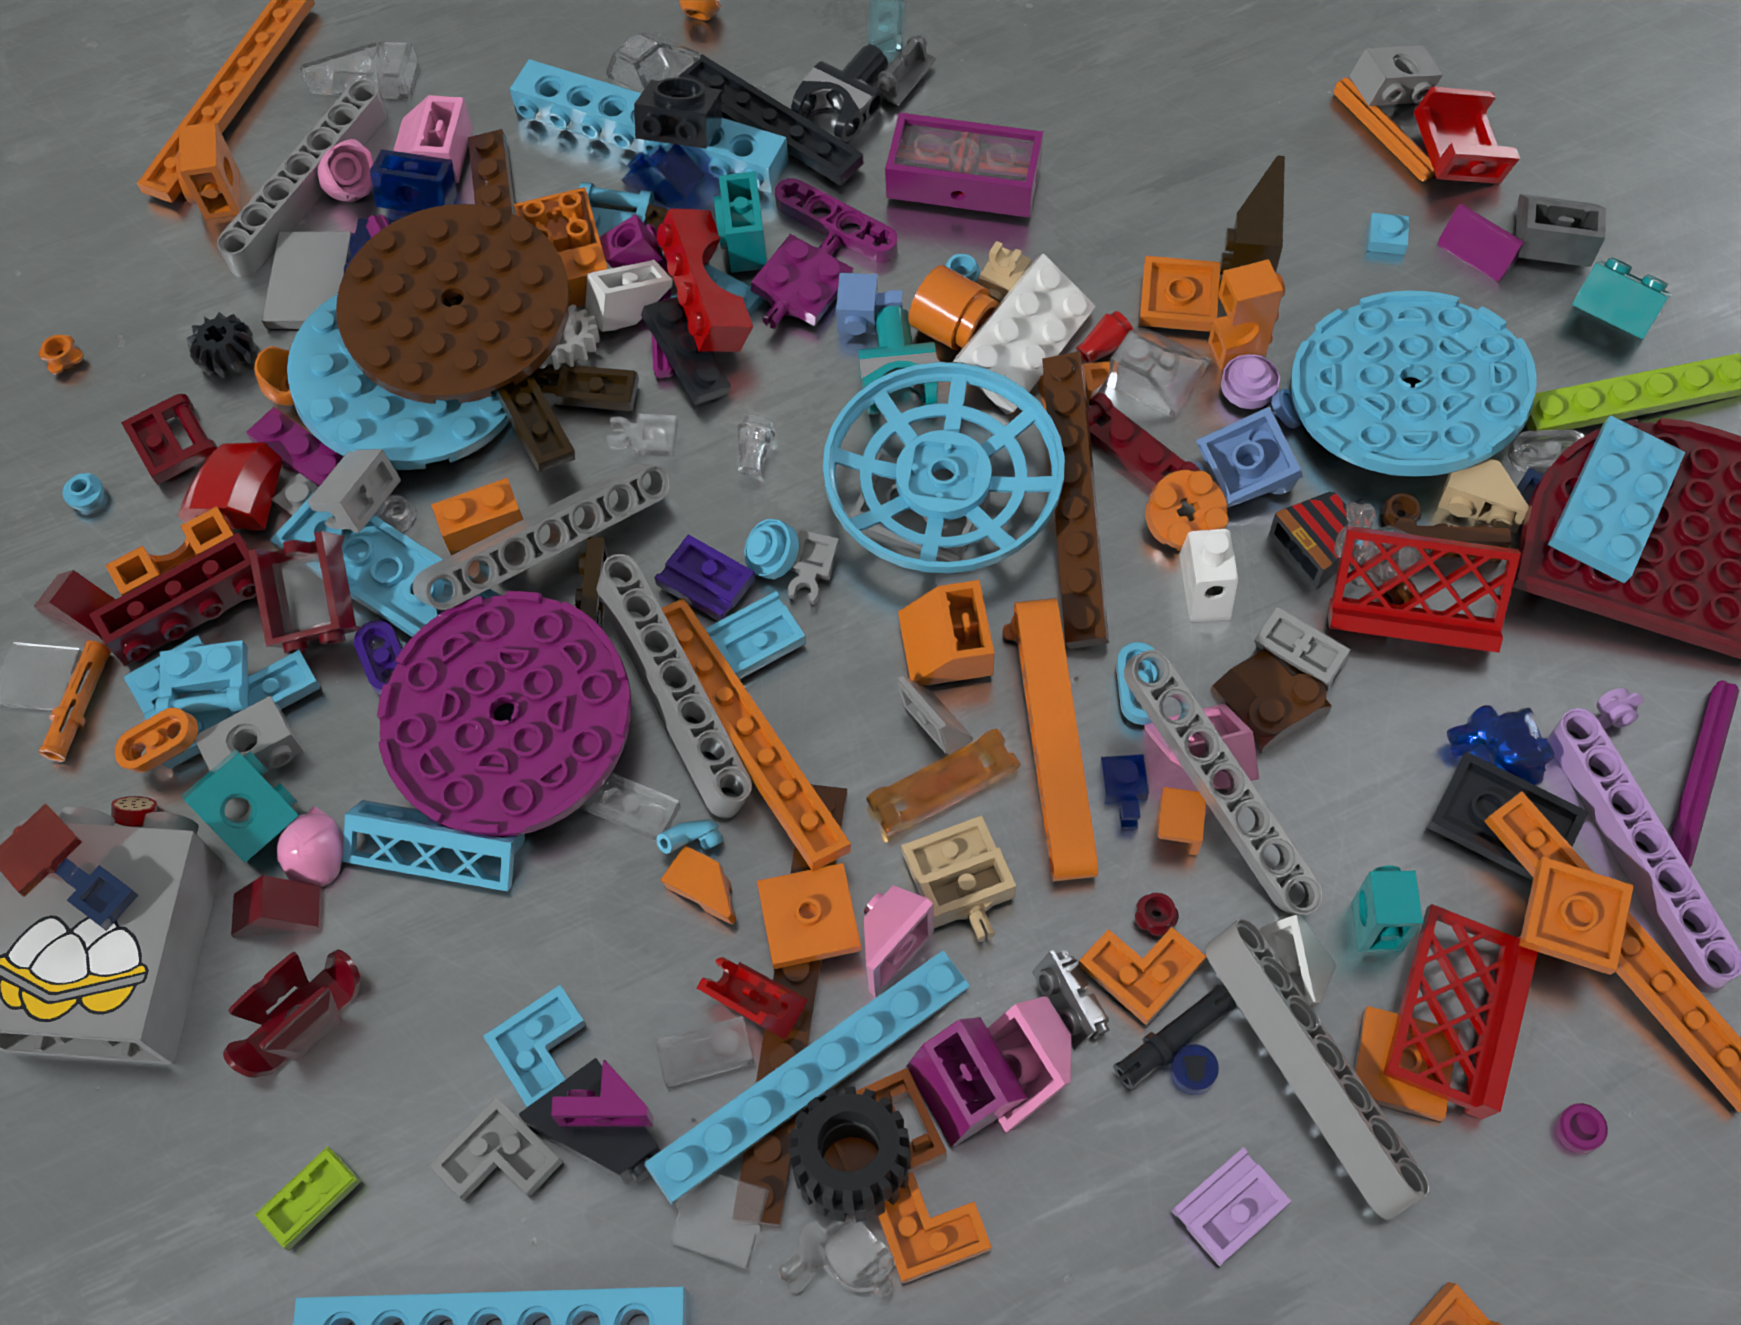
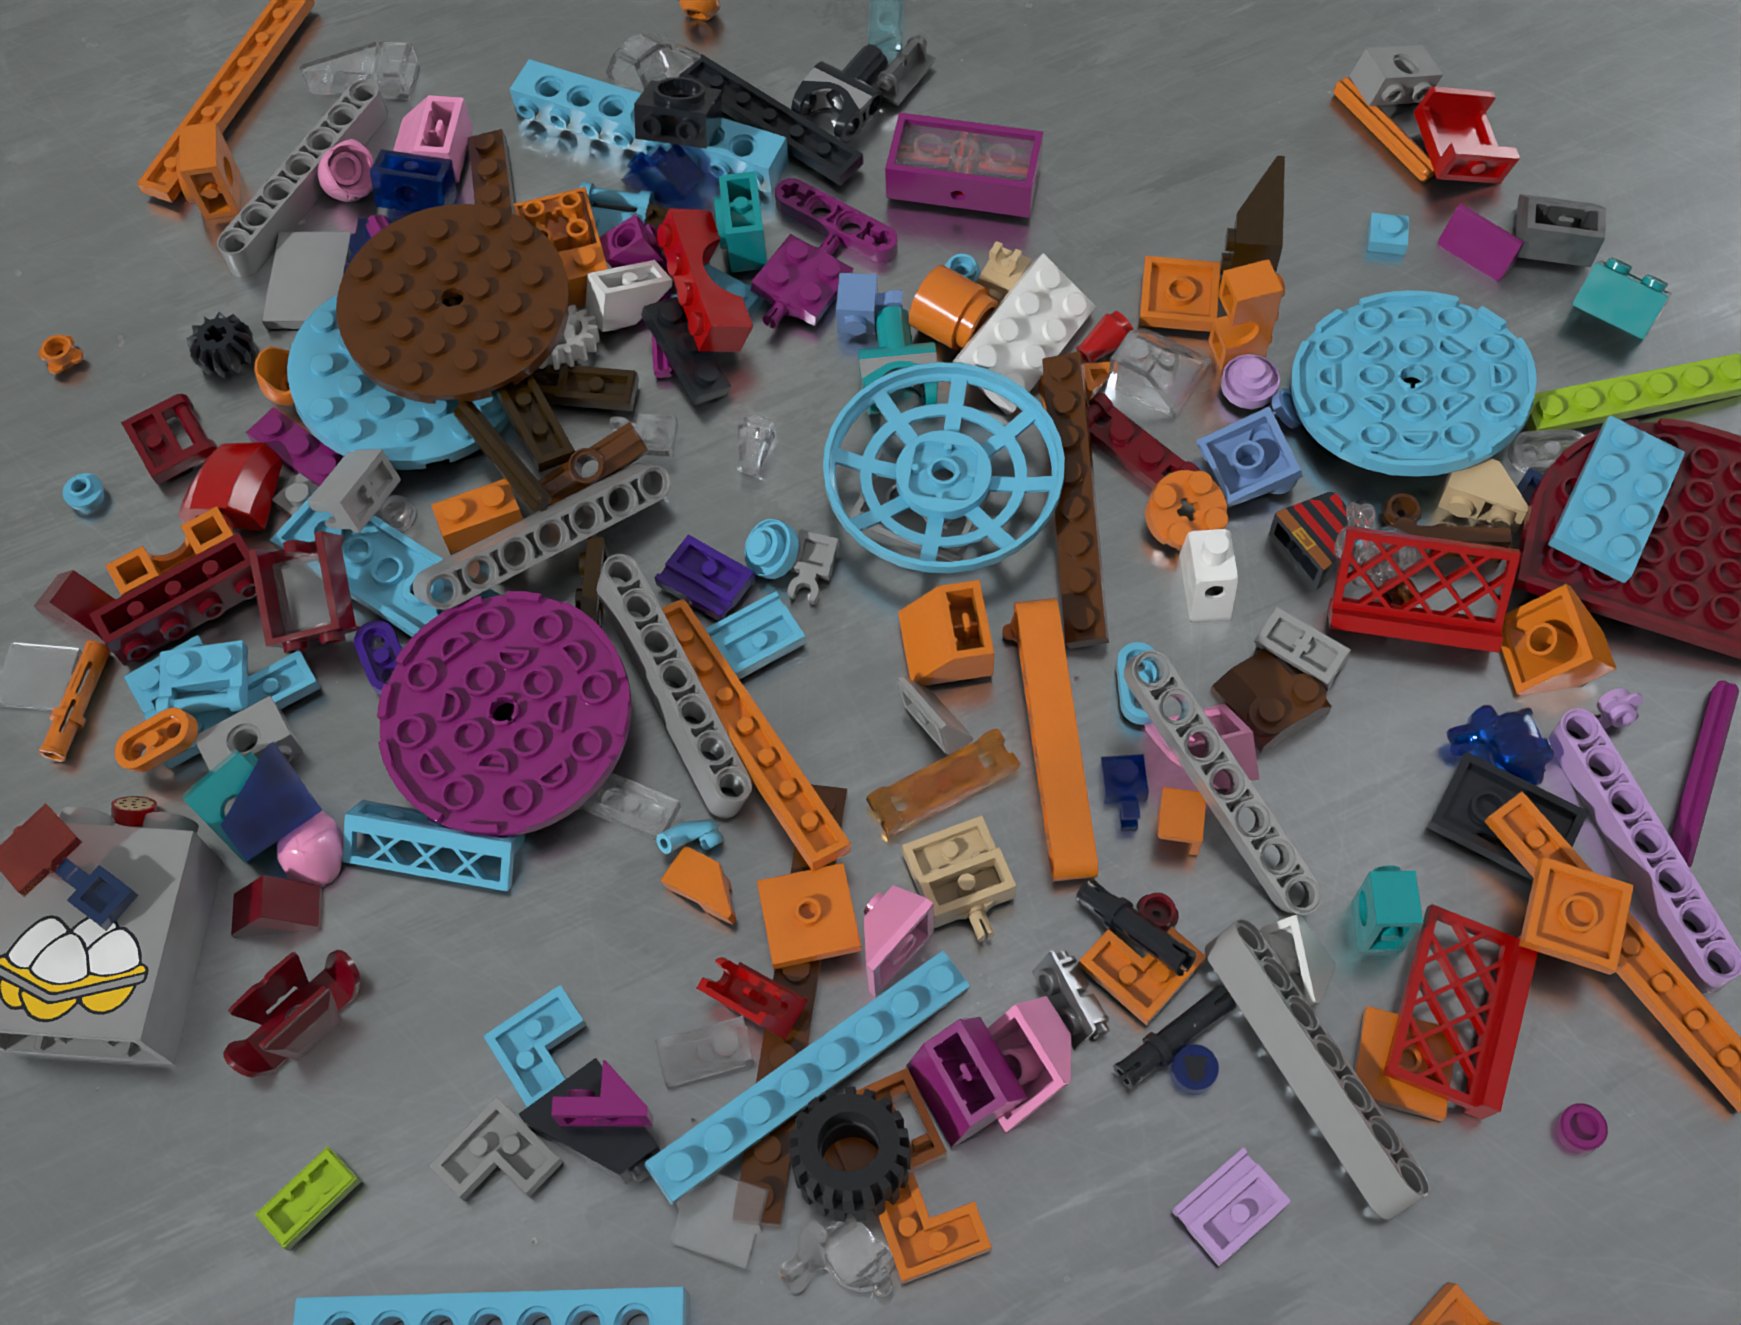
(268, 805): none -> clear blue wing
(502, 456): none -> dark brown axle
(612, 455): none -> reddish brown piece
(1122, 917): none -> black pin
(1554, 644): none -> orange slope

